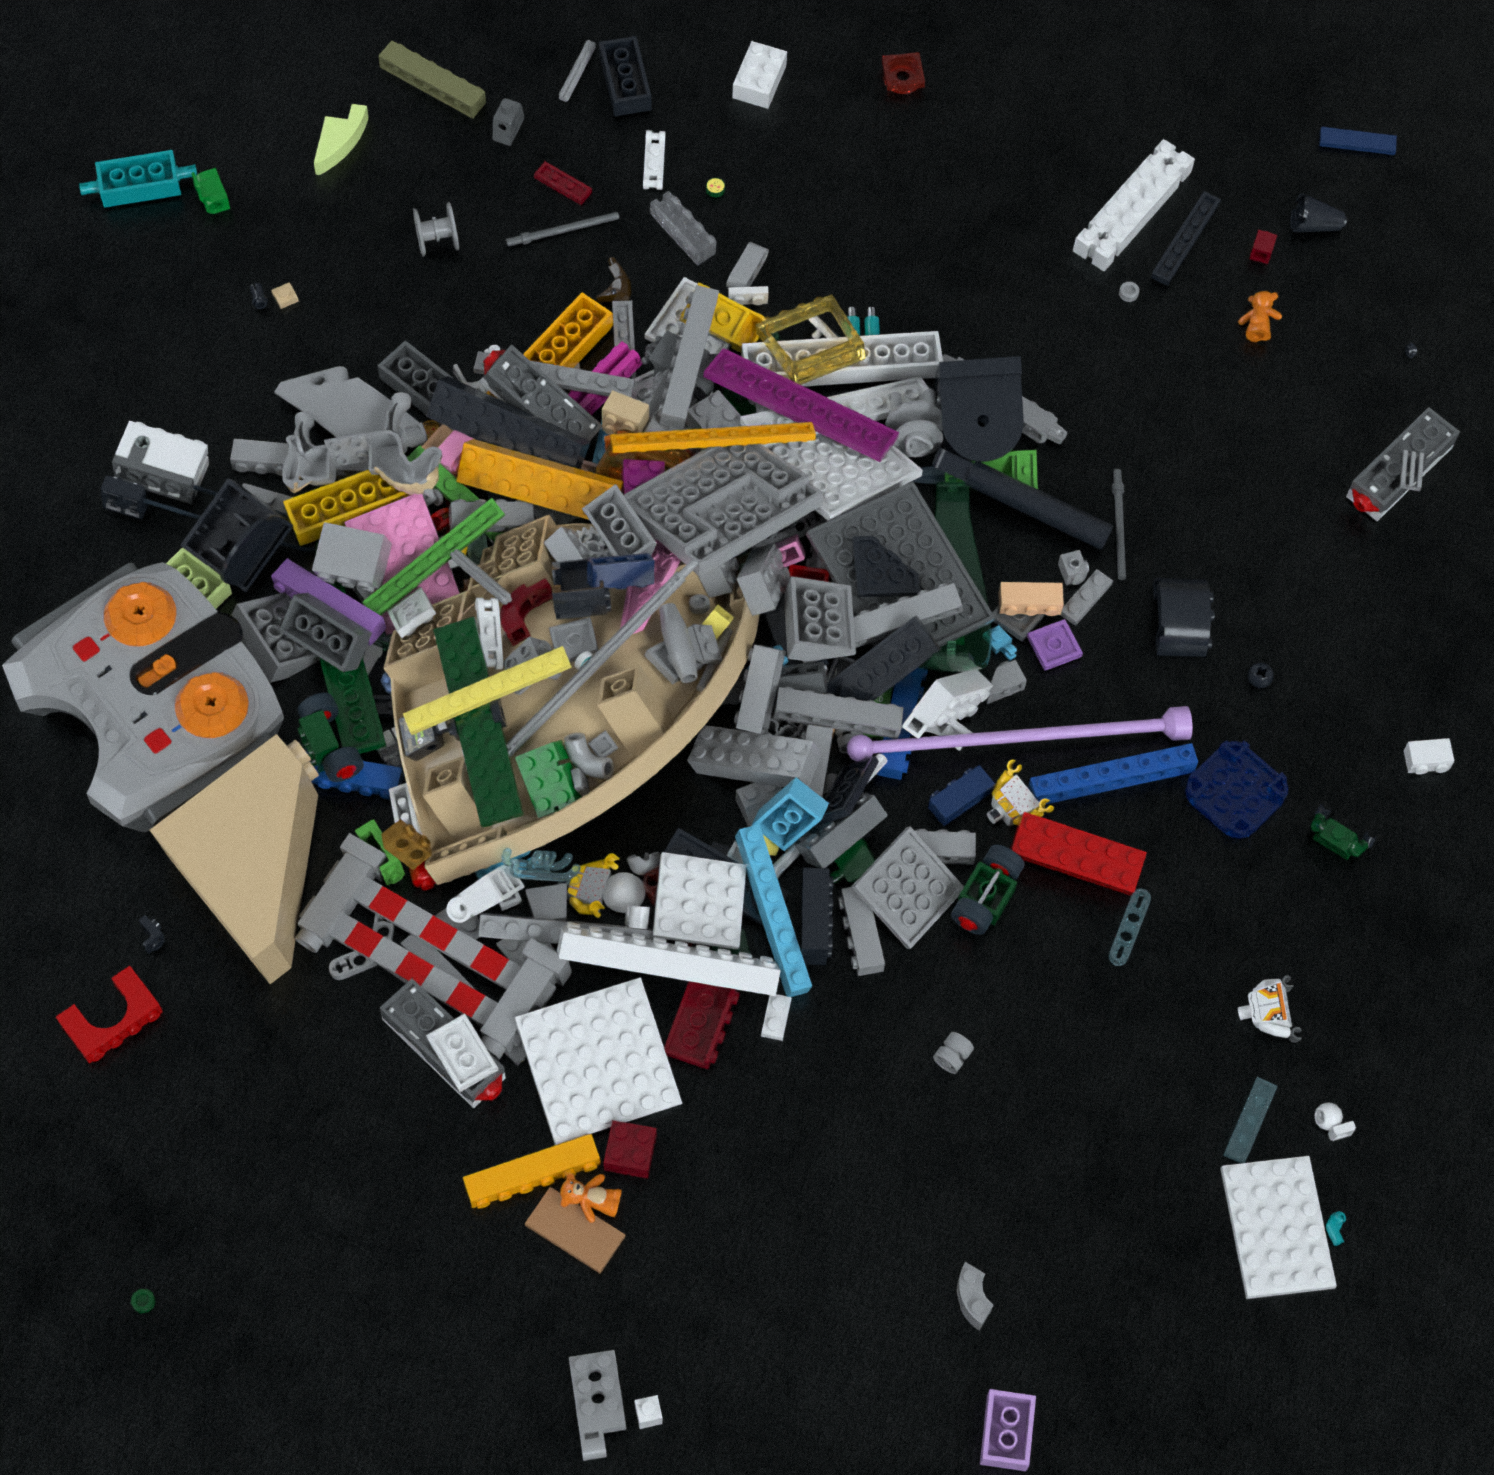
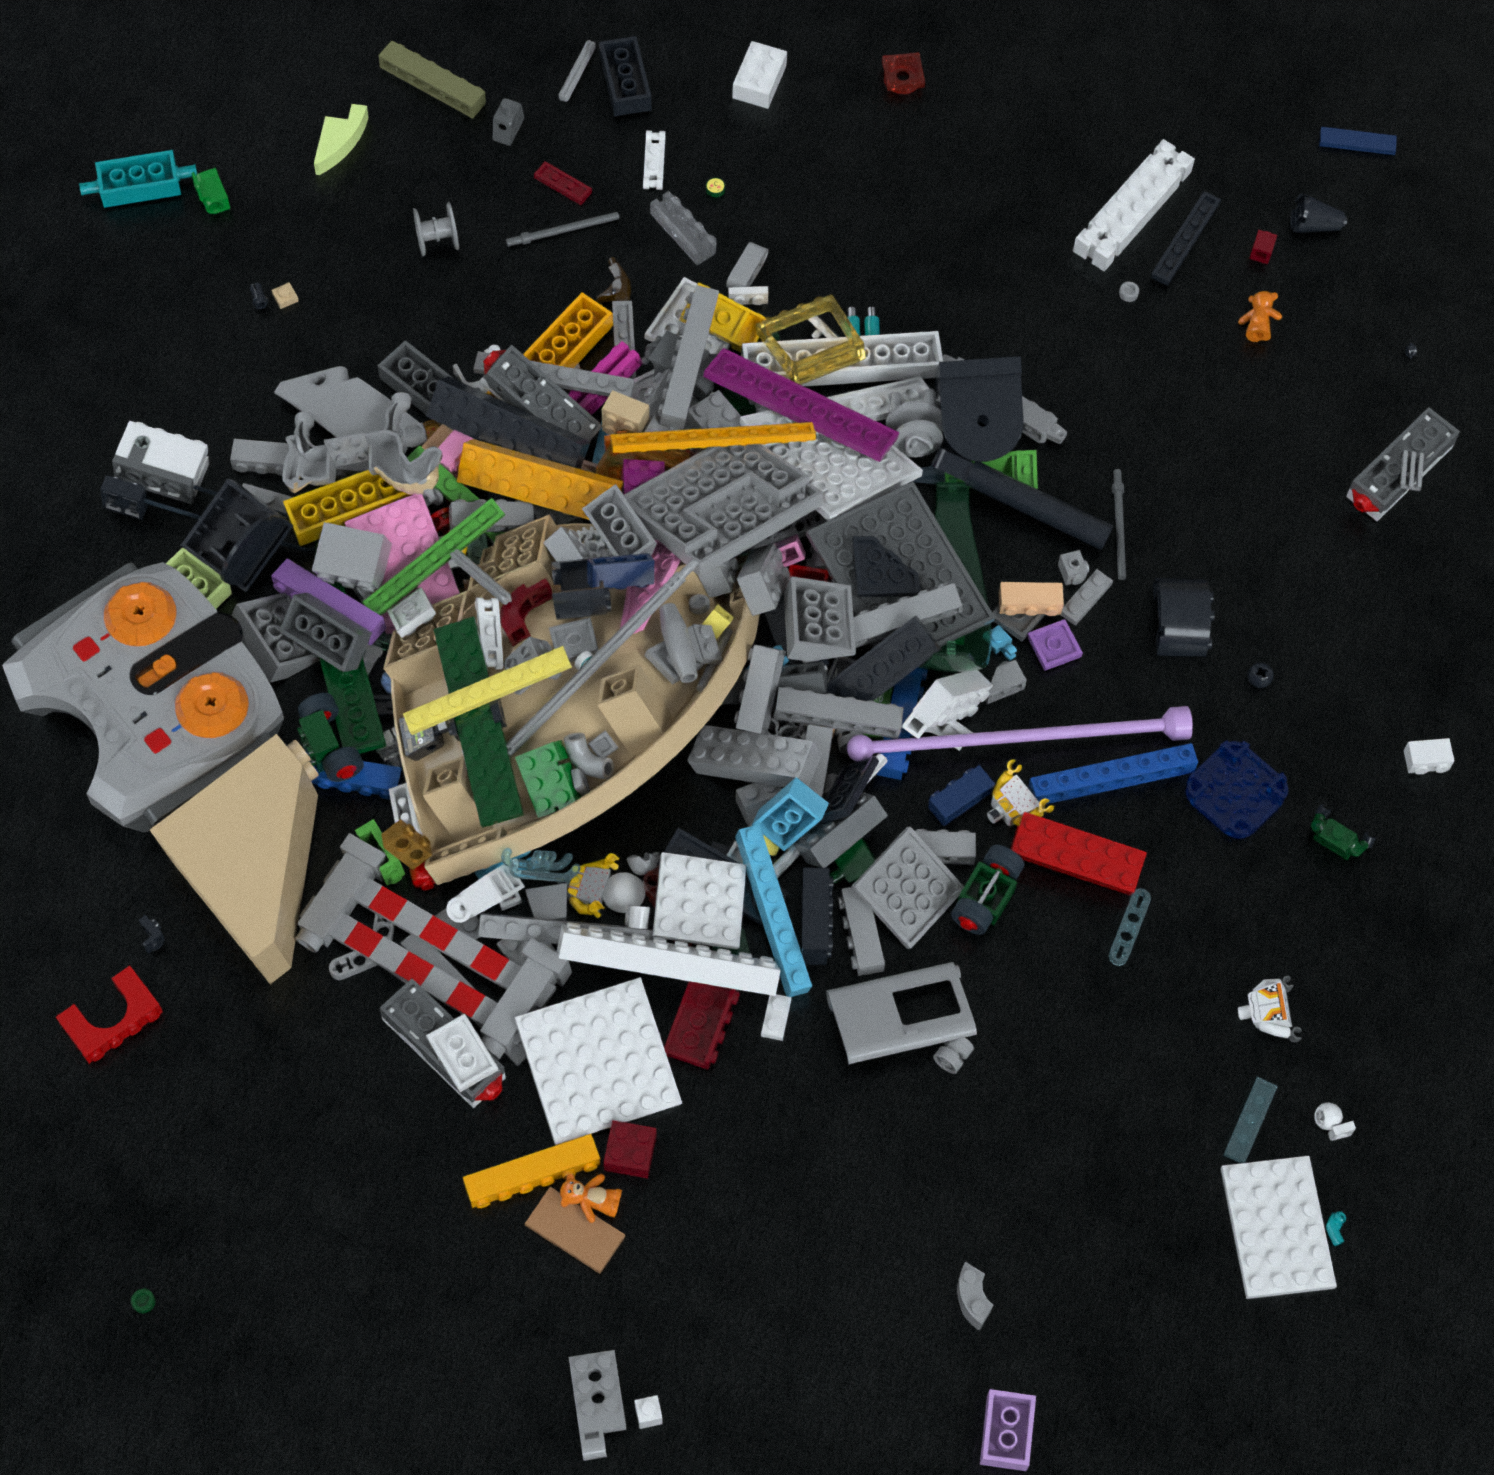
(872, 1022): none -> light grey piece

